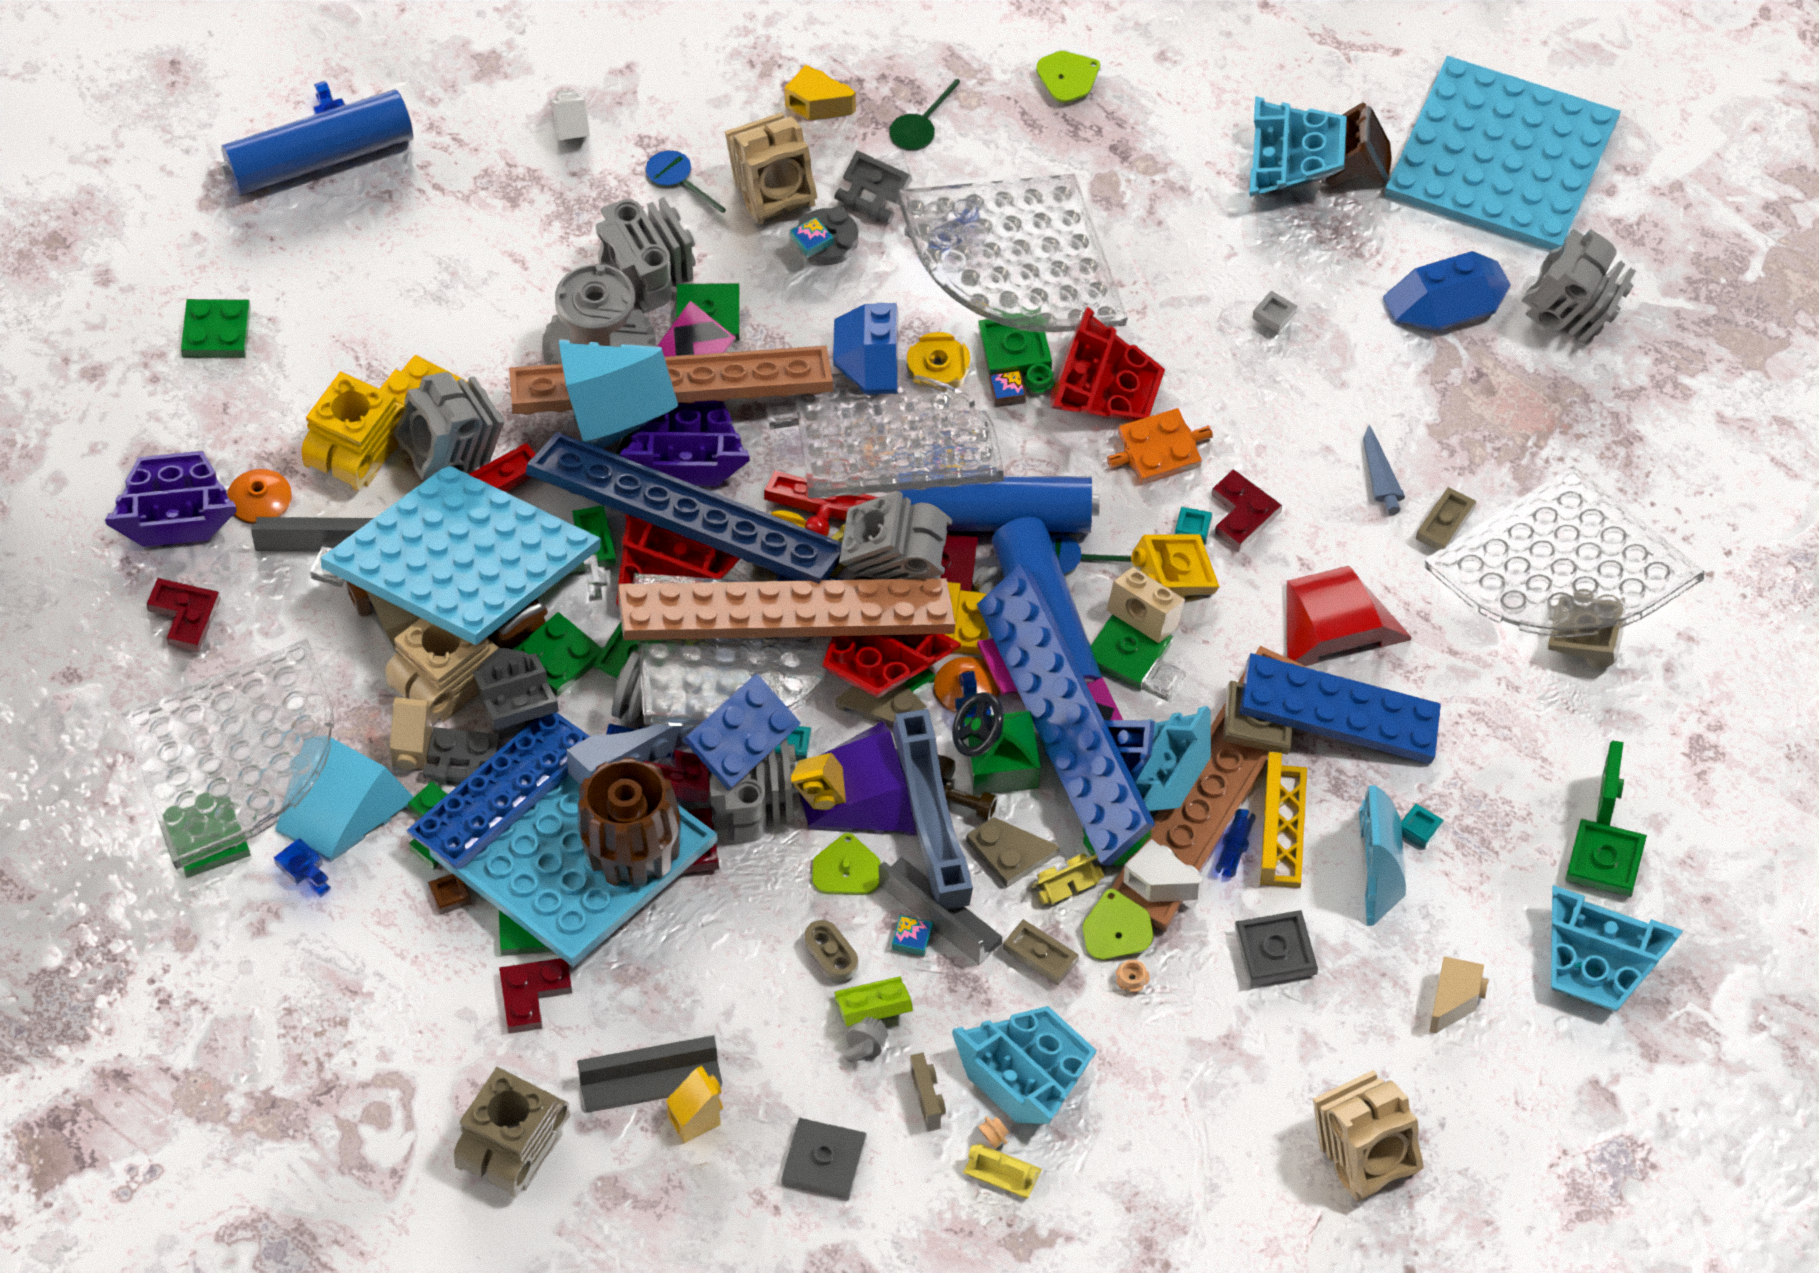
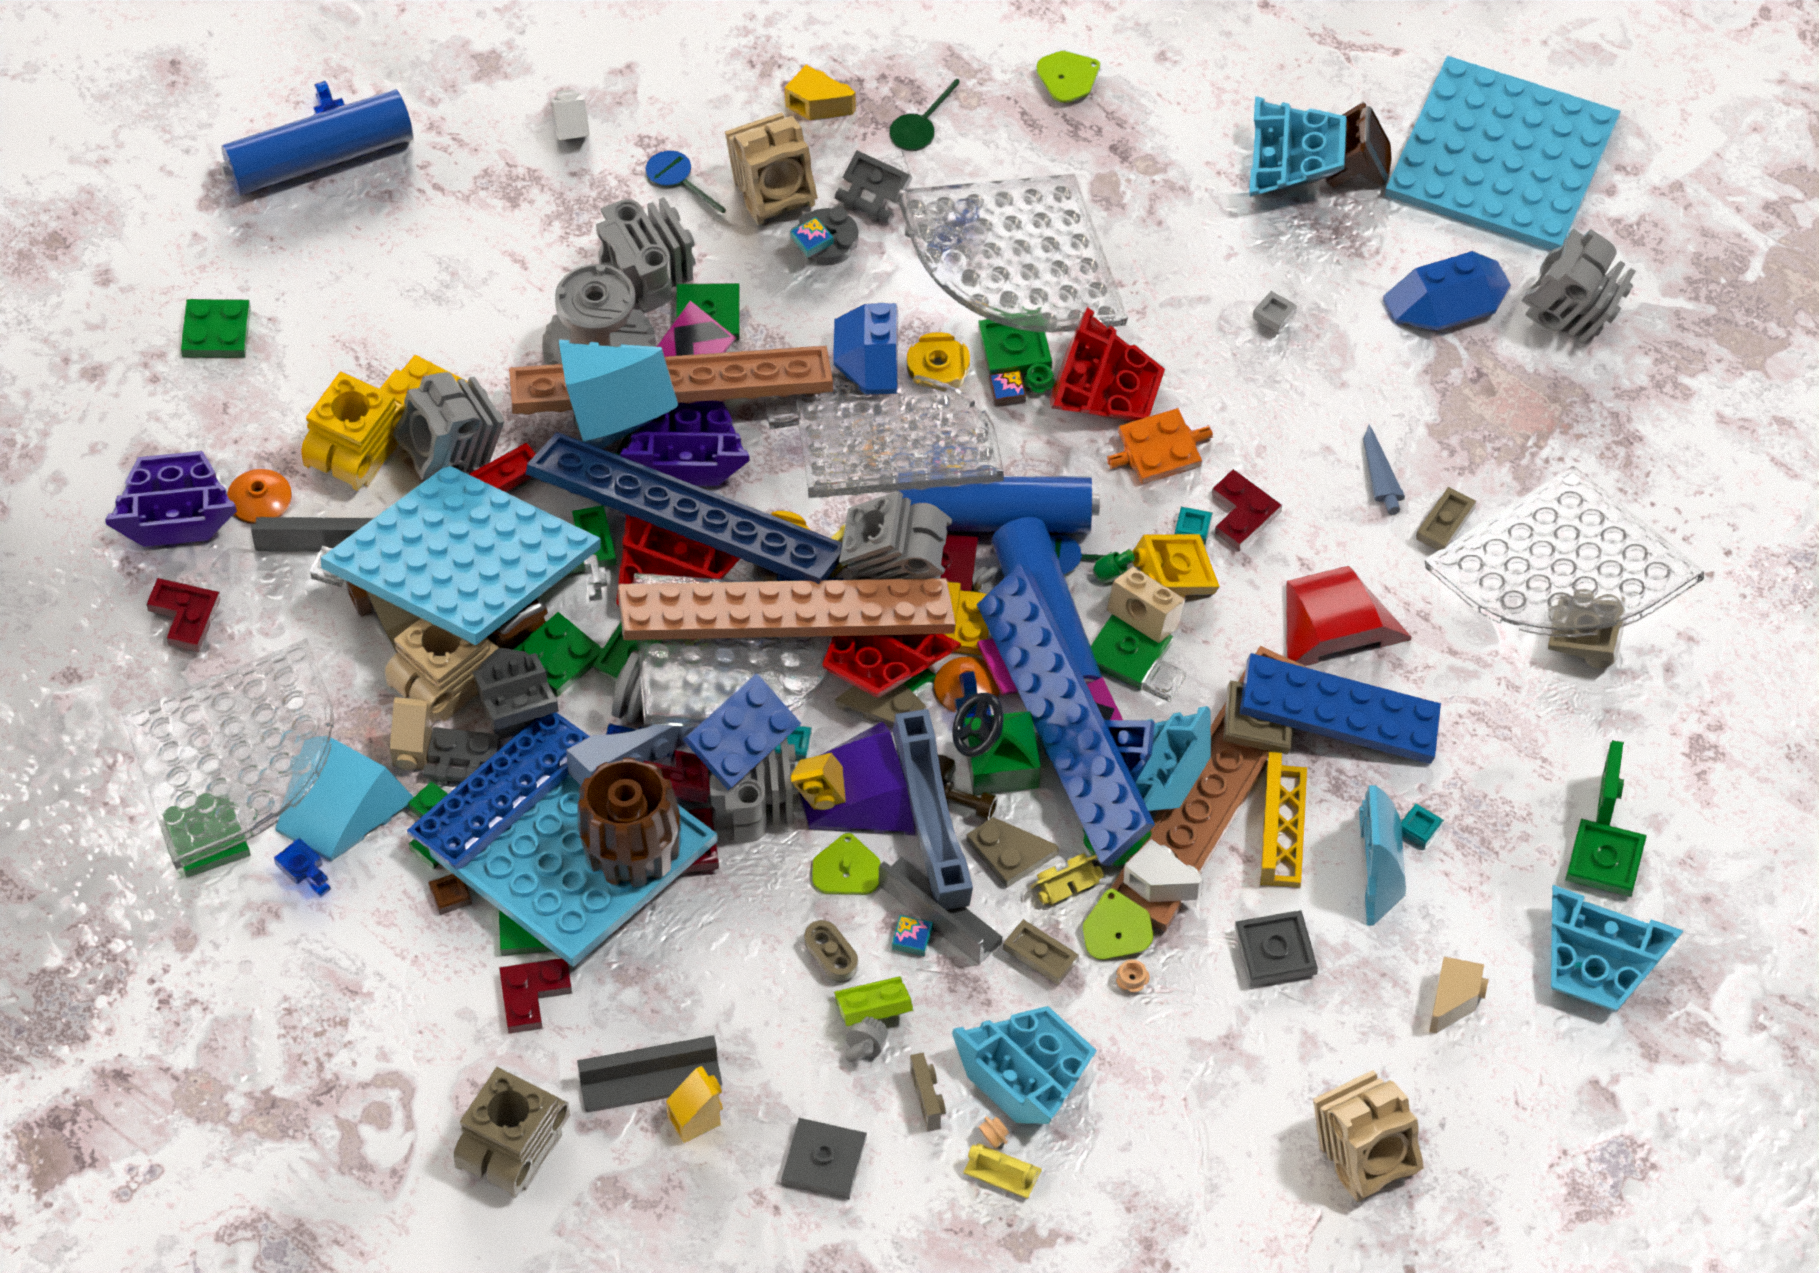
(793, 492): red plate -> none
(1112, 565): none -> green cylinder
(1235, 843): clear blue pin -> none

